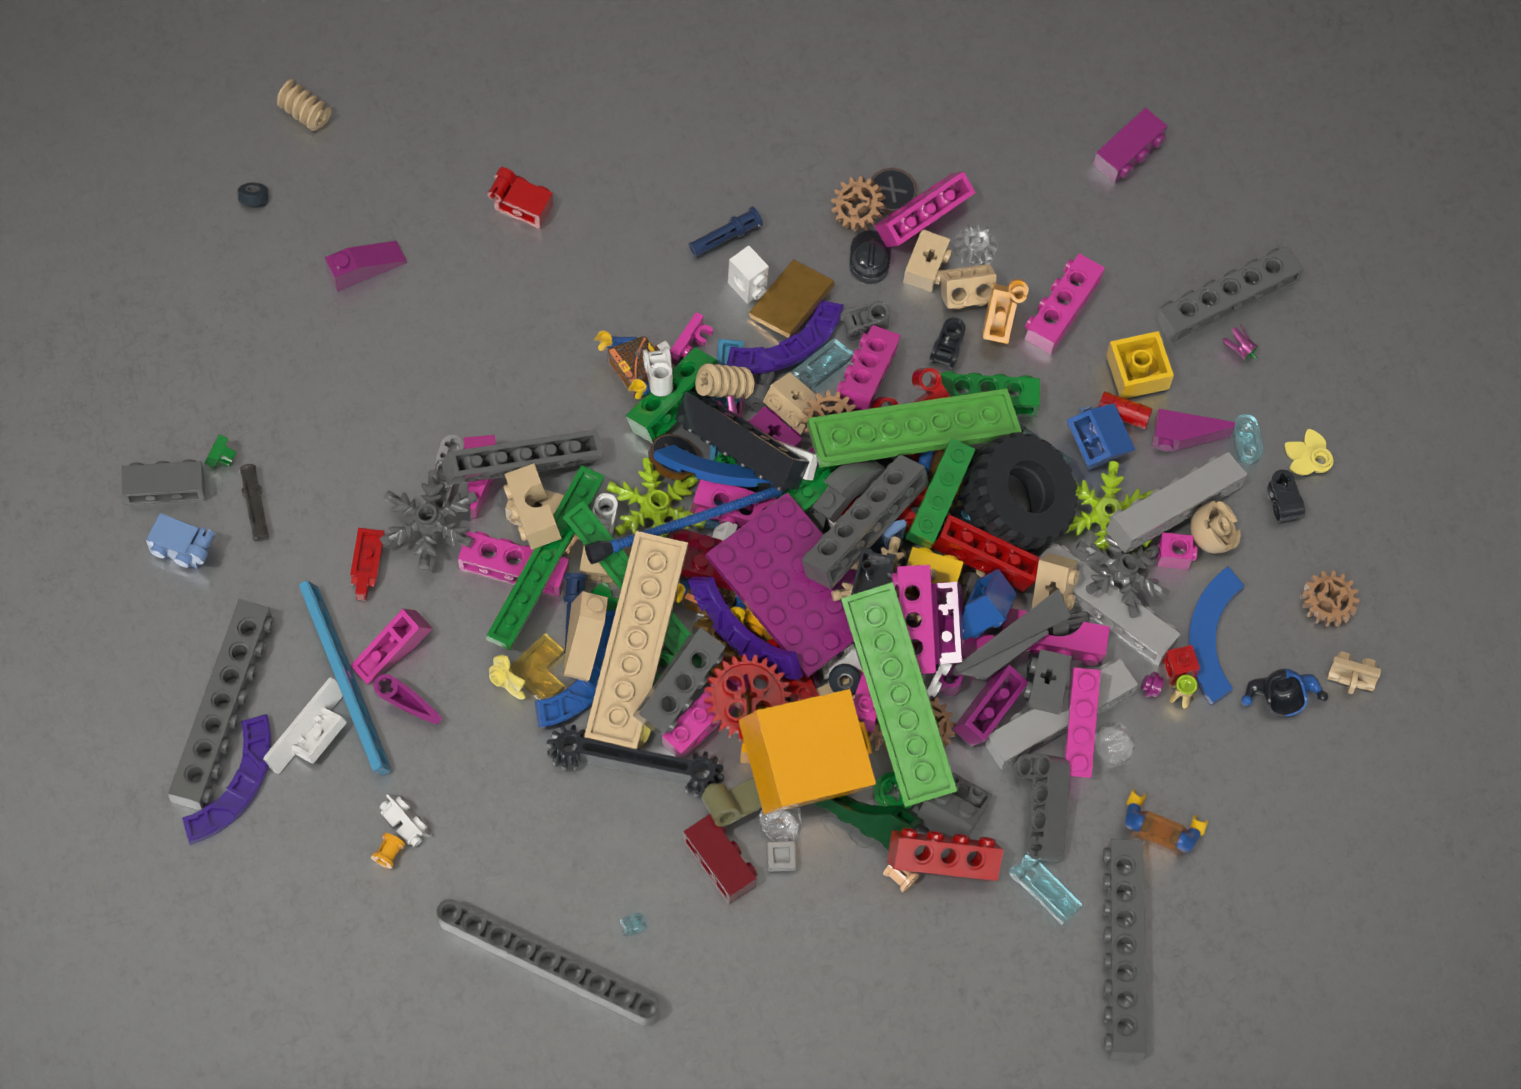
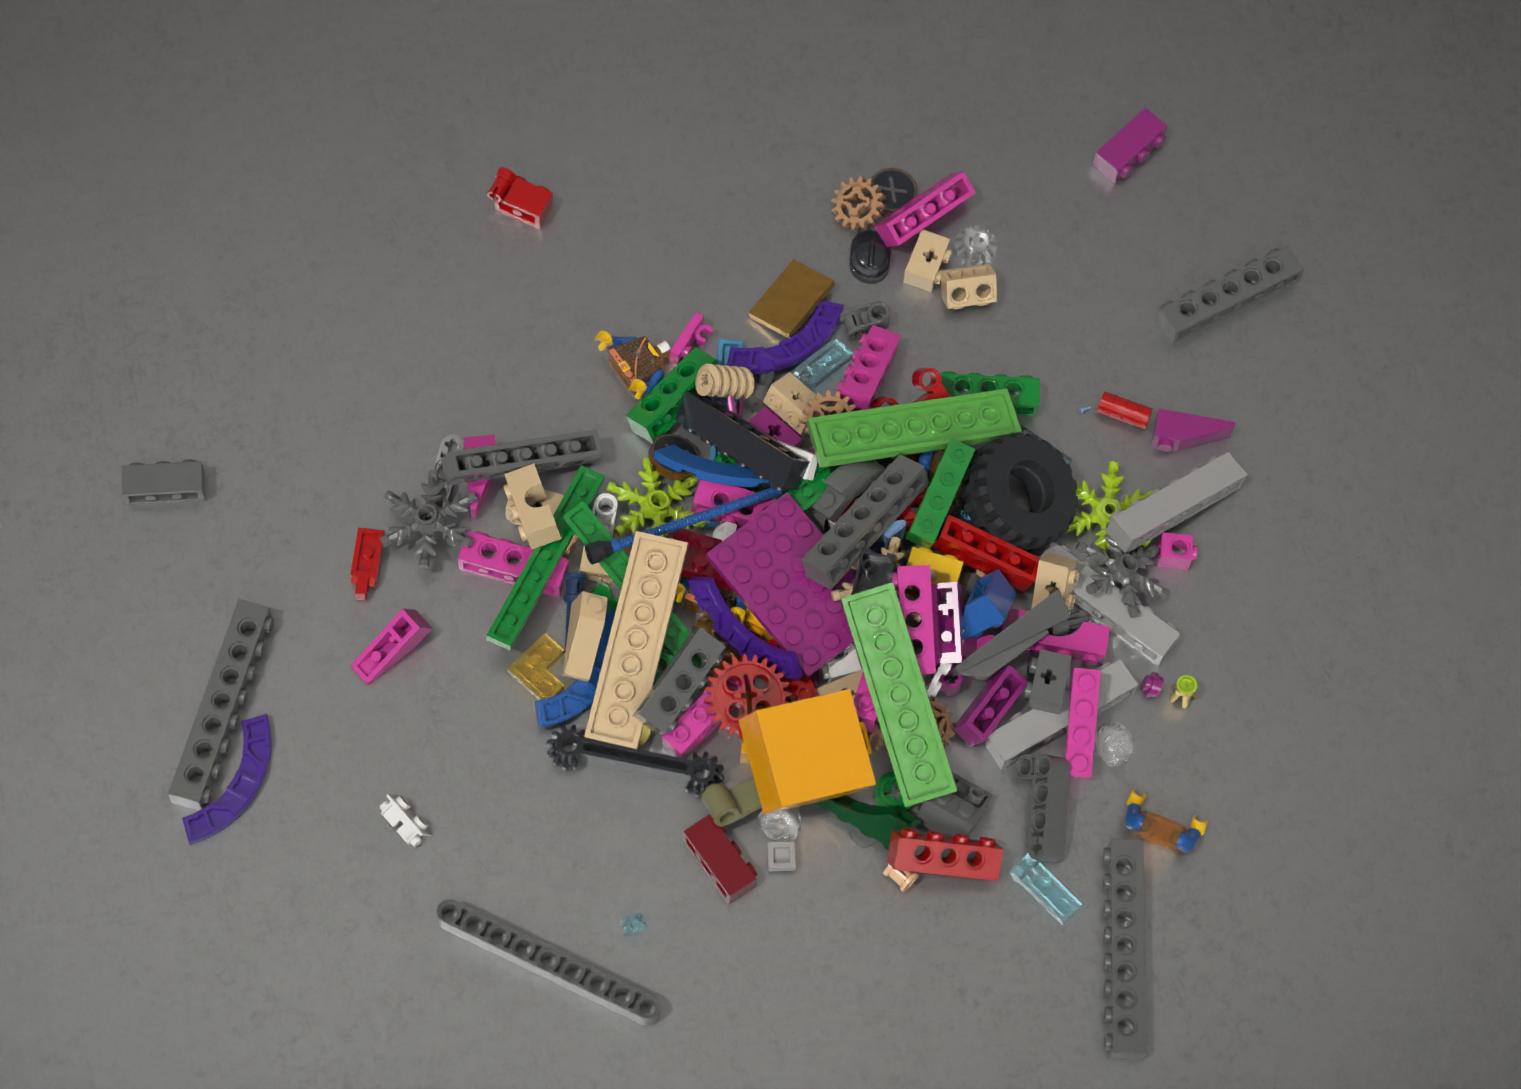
(179, 541): medium blue hinge -> none
(220, 453): green tile -> none
(252, 493): clear smoke pin -> none
(253, 194): black wheel -> none
(303, 105): tan piece -> none
(310, 730): white bracket -> none
(345, 678): dark azure tile -> none
(362, 263): magenta slope -> none
(388, 850): light orange bush -> none
(406, 699): magenta piece -> none
(503, 677): light yellow plate -> none
(659, 371): white piece -> none
(736, 227): dark blue pin -> none
(748, 275): white brick -> none
(844, 670): black wheel -> none
(948, 346): black piece -> none
(1002, 310): light orange hinge -> none
(1048, 335): dark pink brick -> none
(1100, 435): blue slope -> none
(1139, 365): yellow brick -> none
(1180, 662): red brick -> none
(1203, 633): blue tile -> none
(1215, 528): tan cylinder -> none
(1247, 441): clear light blue plate -> none
(1248, 346): flat silver piece -> none
(1284, 691): black piece -> none
(1285, 500): black piece -> none
(1305, 454): light yellow plate -> none
(1335, 589): medium nougat gear -> none
(1354, 674): tan hips -> none

